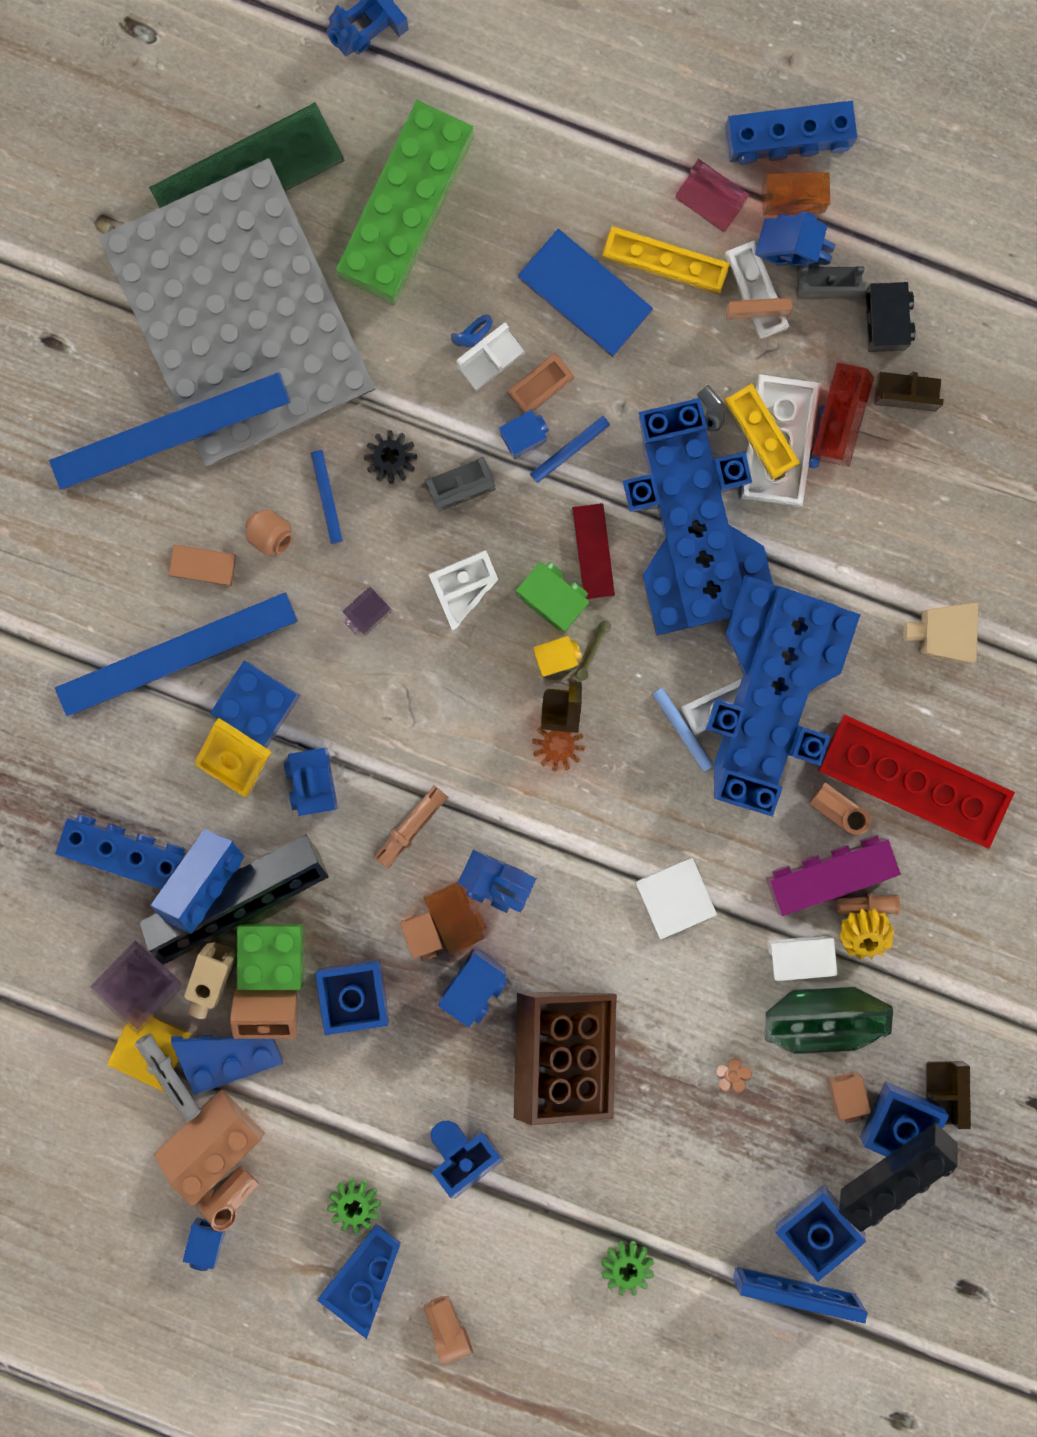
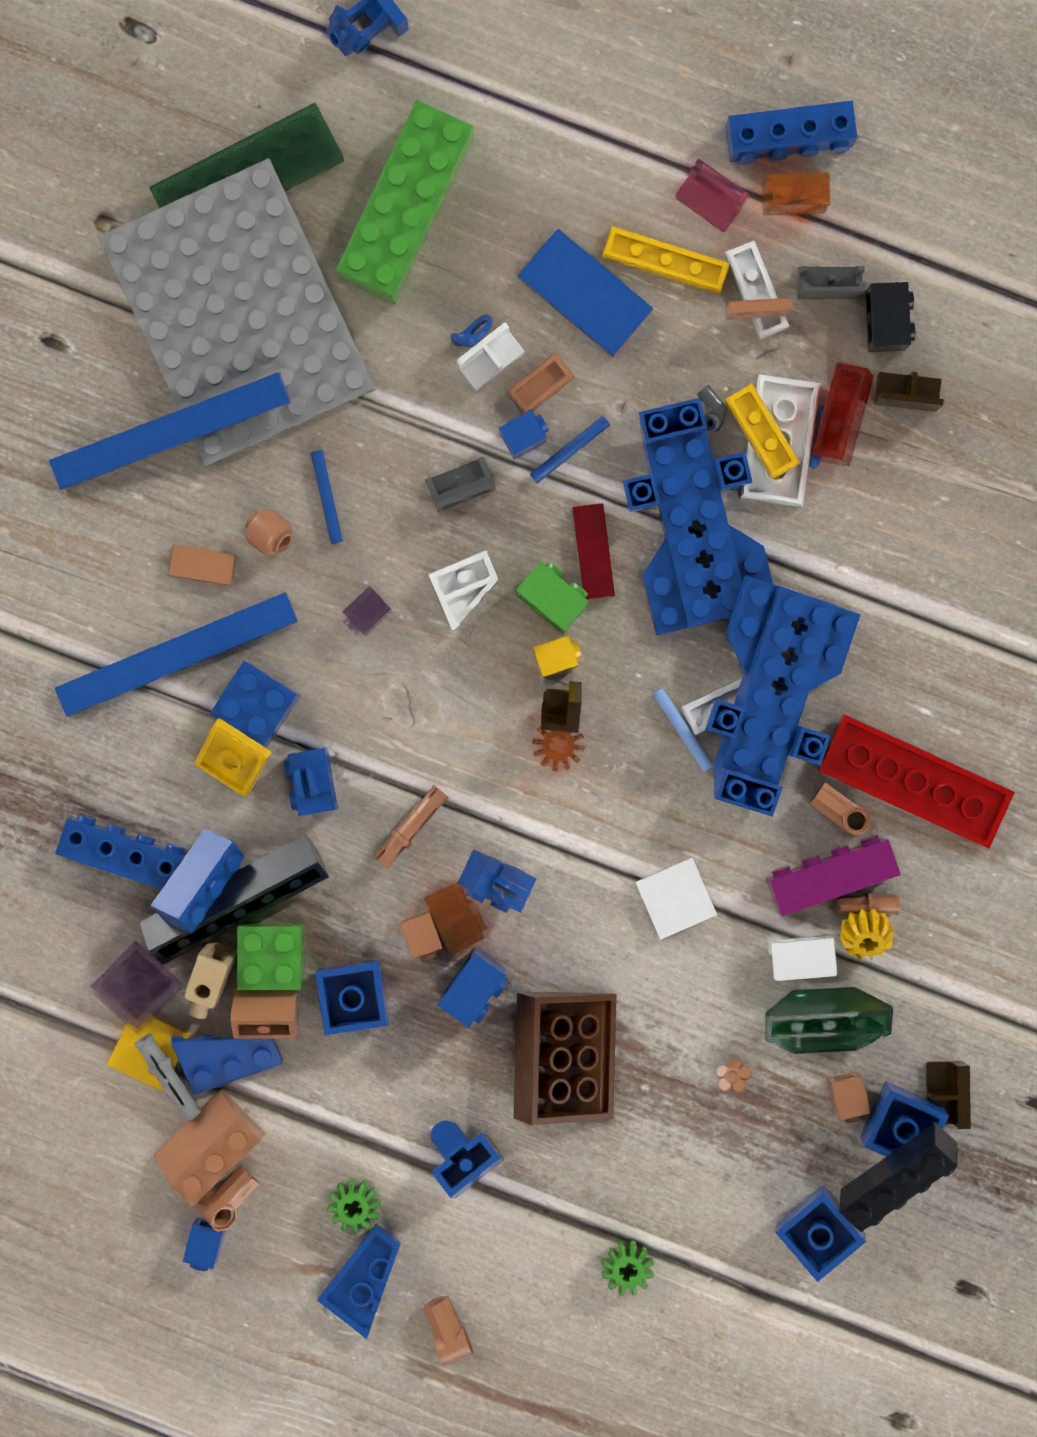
(394, 447): black gear -> none
(582, 674): olive hinge -> none
(794, 240): blue brick -> none
(799, 1294): blue tile -> none
(947, 633): tan torso -> none

